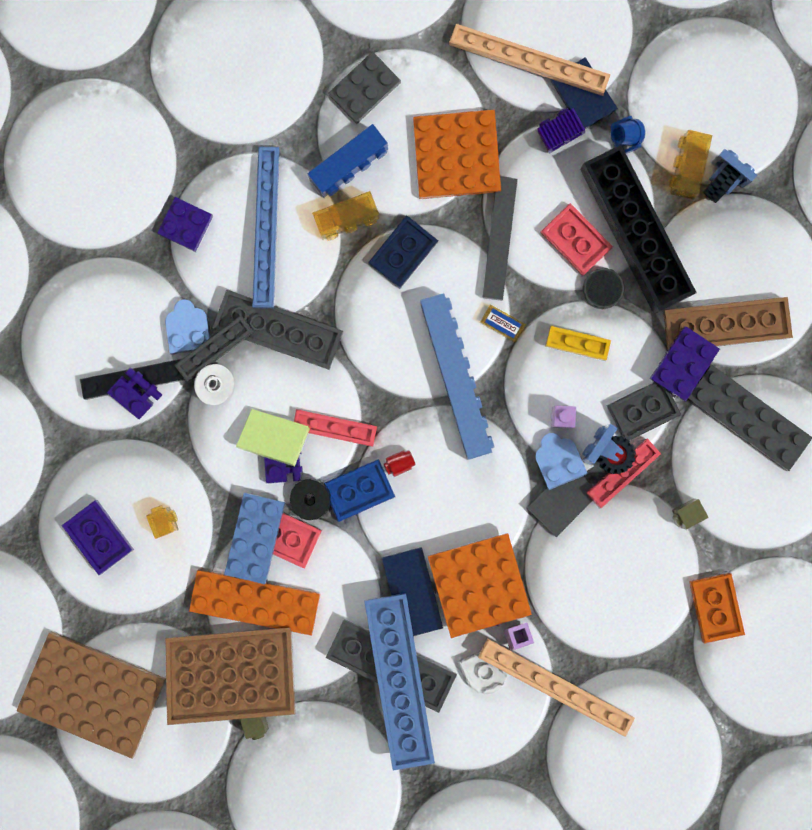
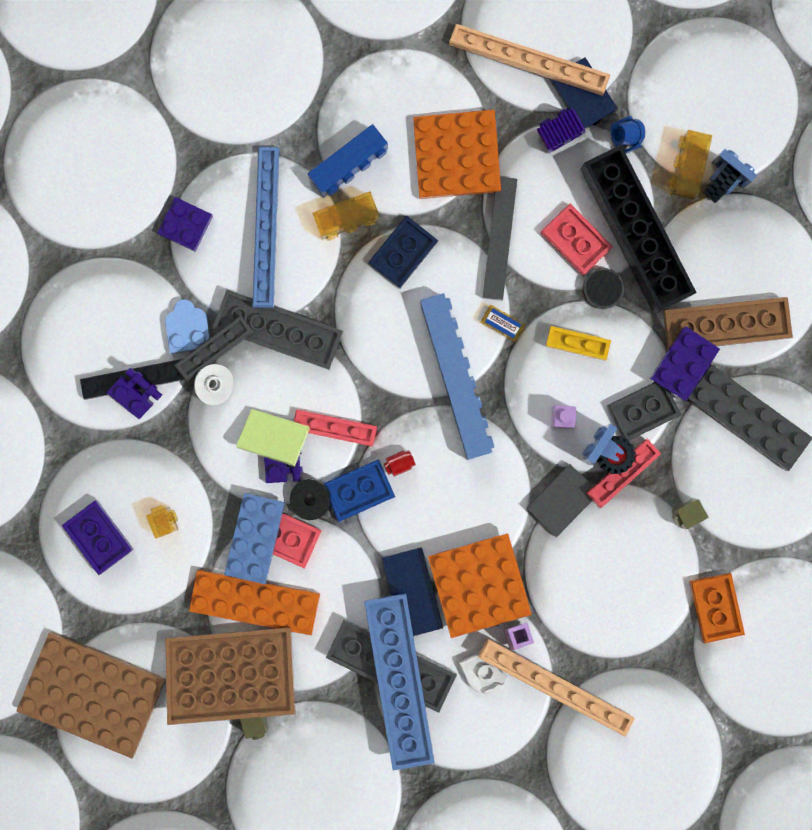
(364, 87): dark grey plate -> none
(559, 461): light blue plate -> none

